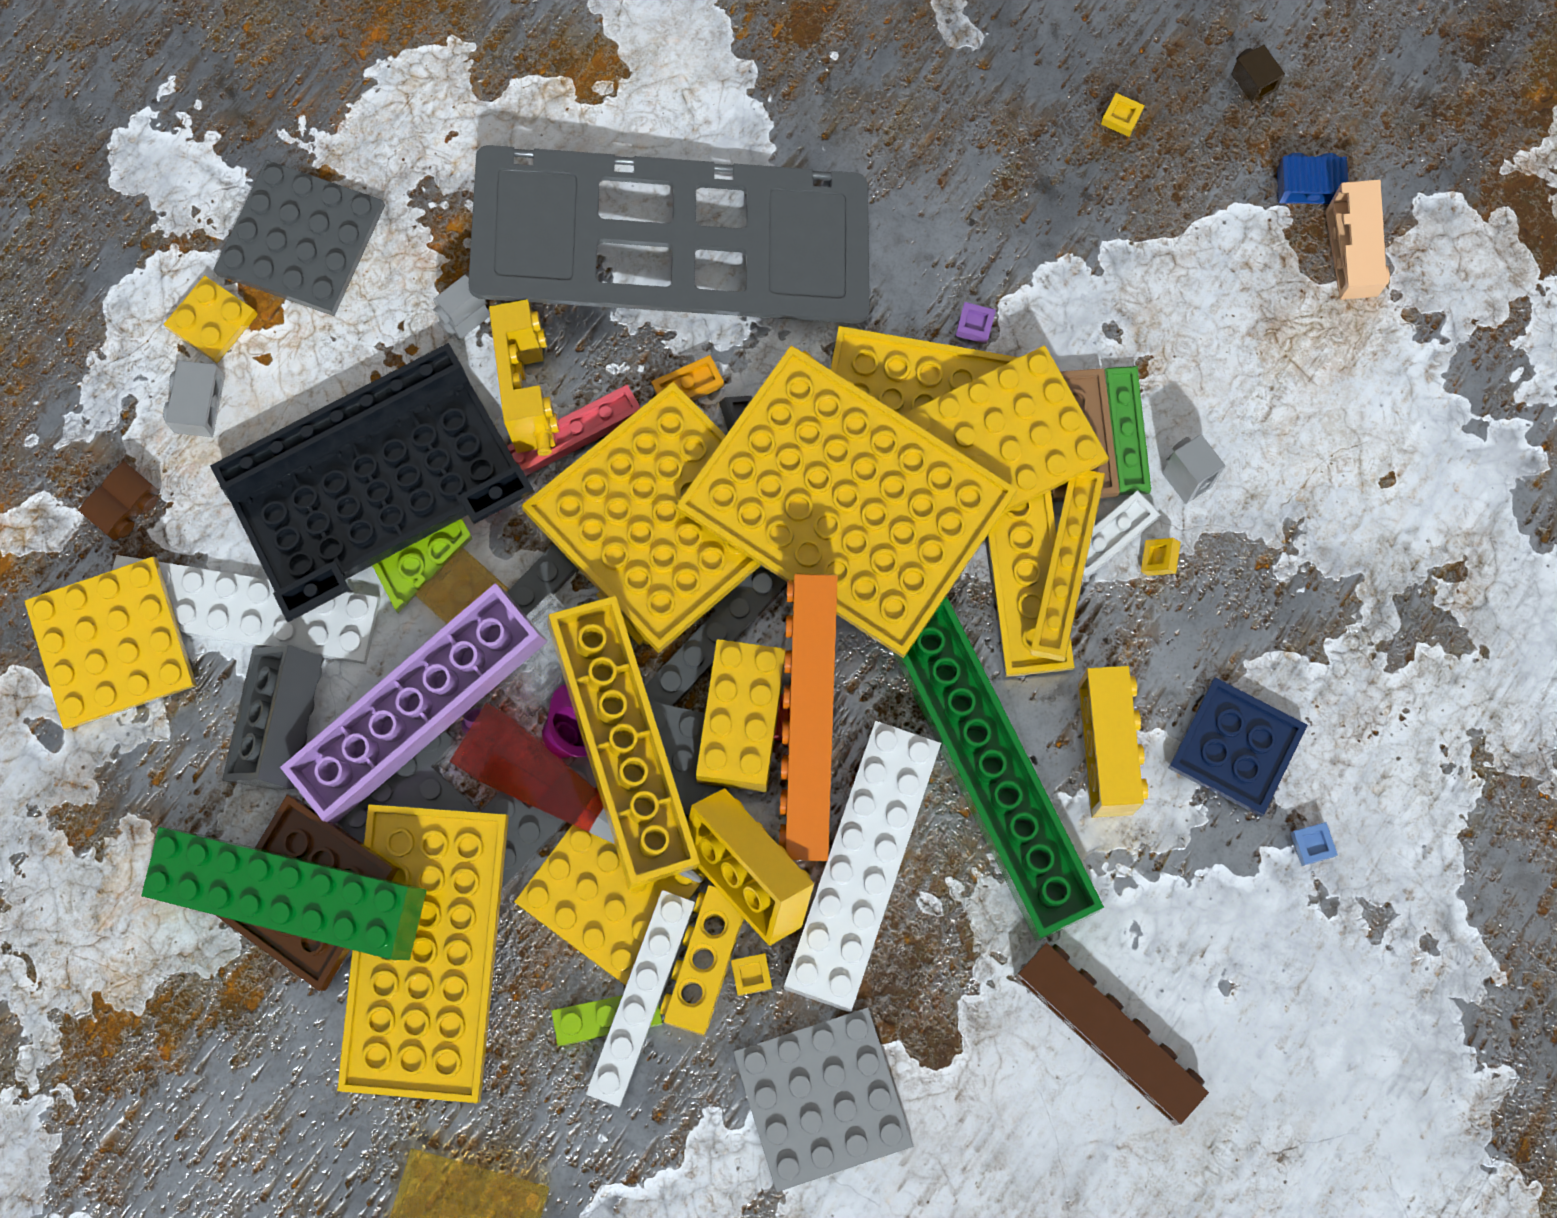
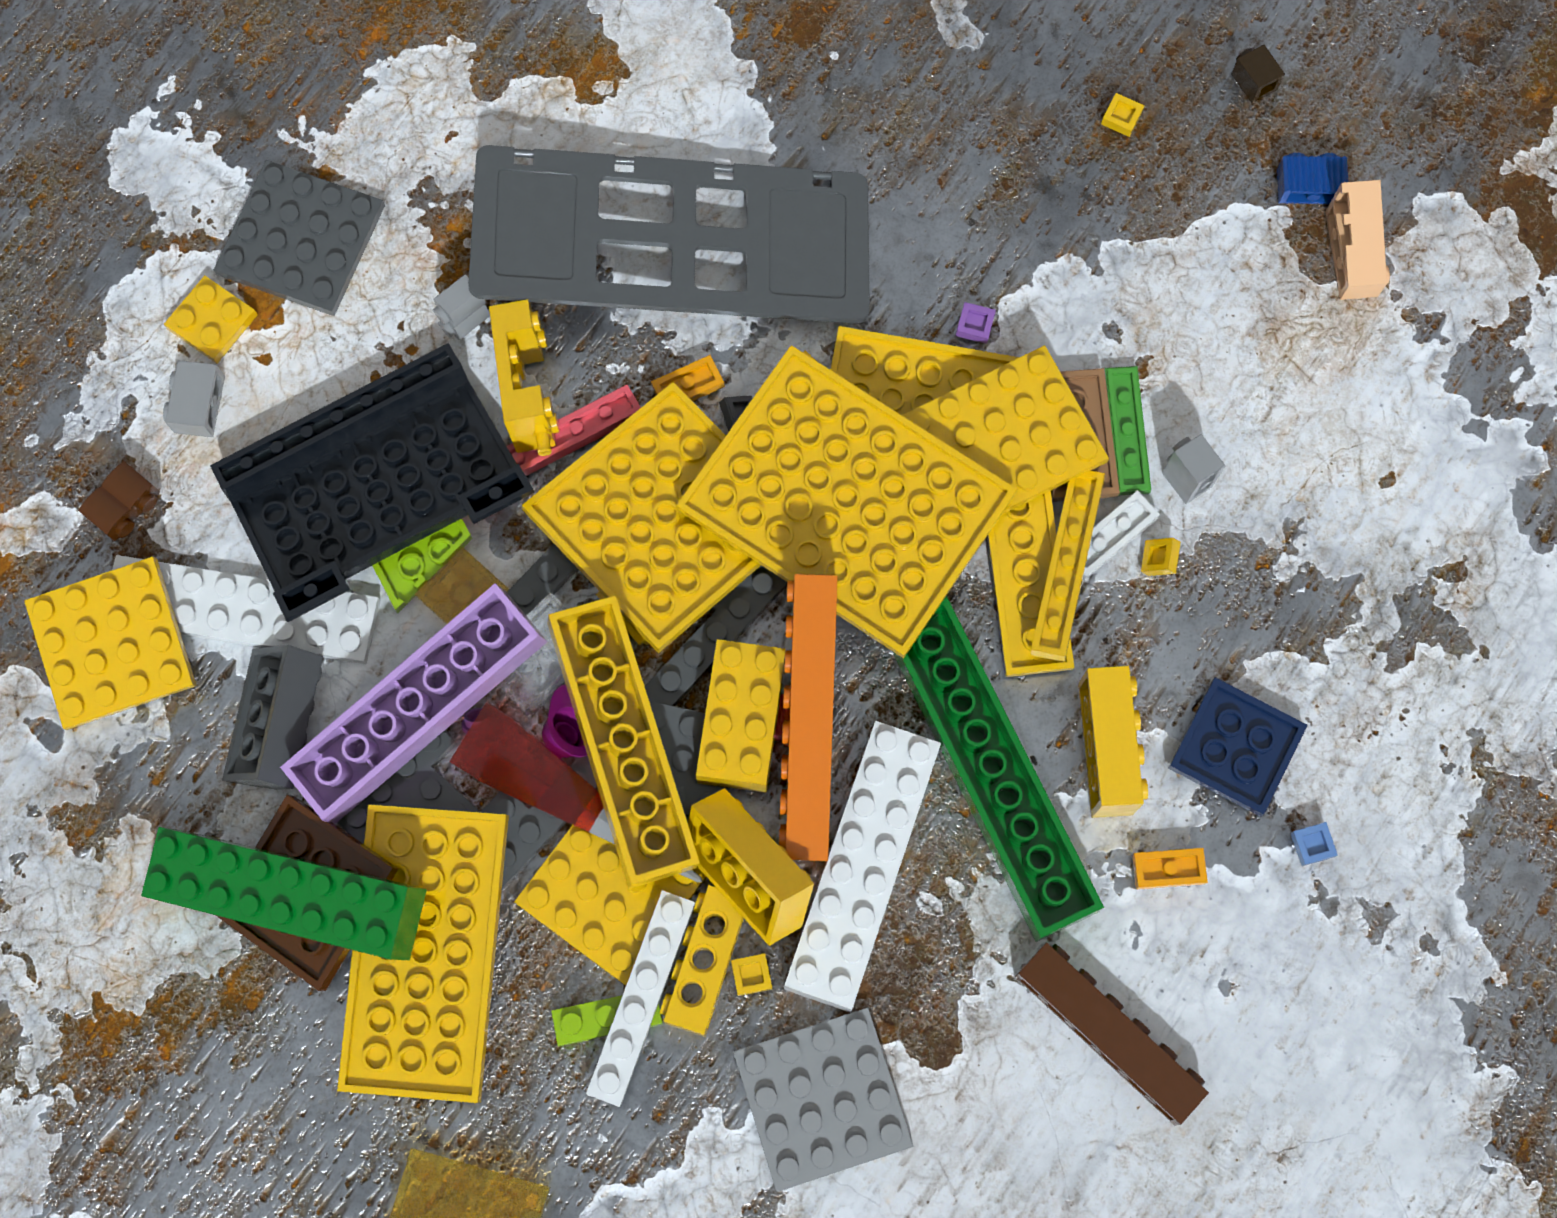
(1169, 868): none -> light orange plate

